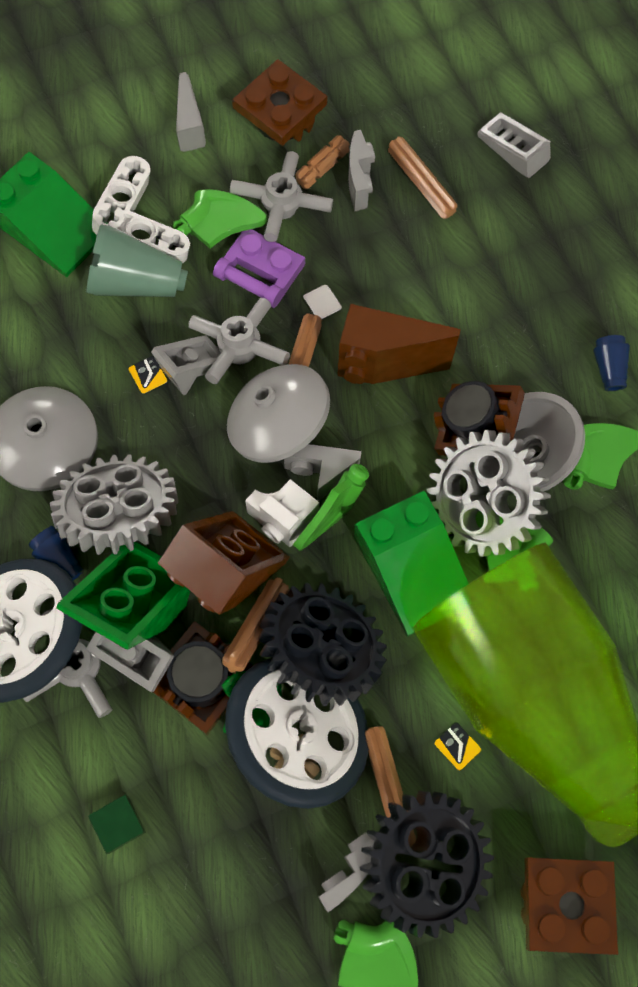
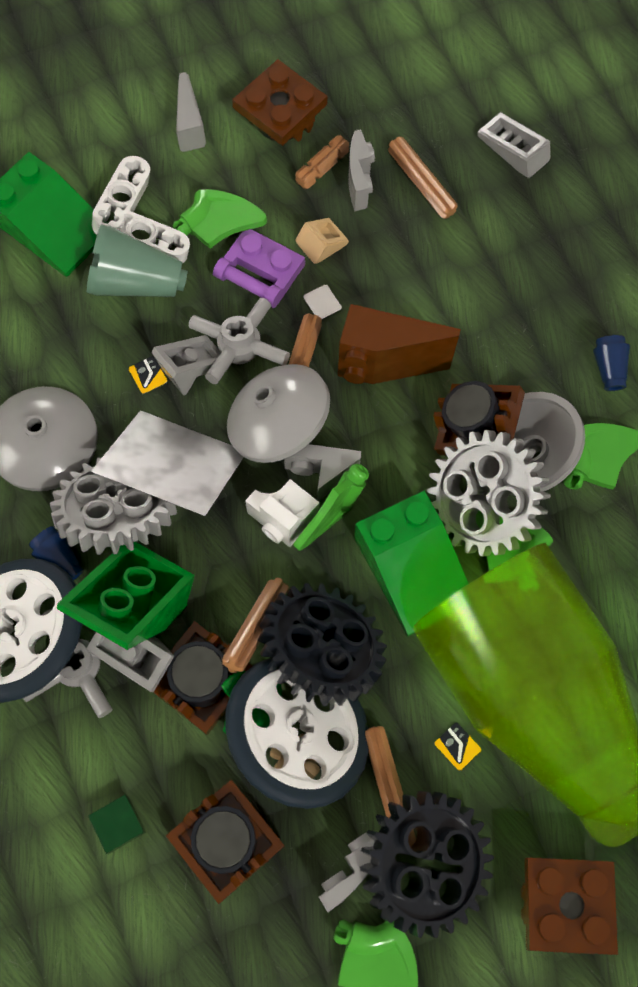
(170, 462): none -> flat silver sticker
(221, 560): reddish brown slope -> none
(224, 841): none -> piece
(281, 196): light grey bar -> none
(320, 239): none -> tan slope

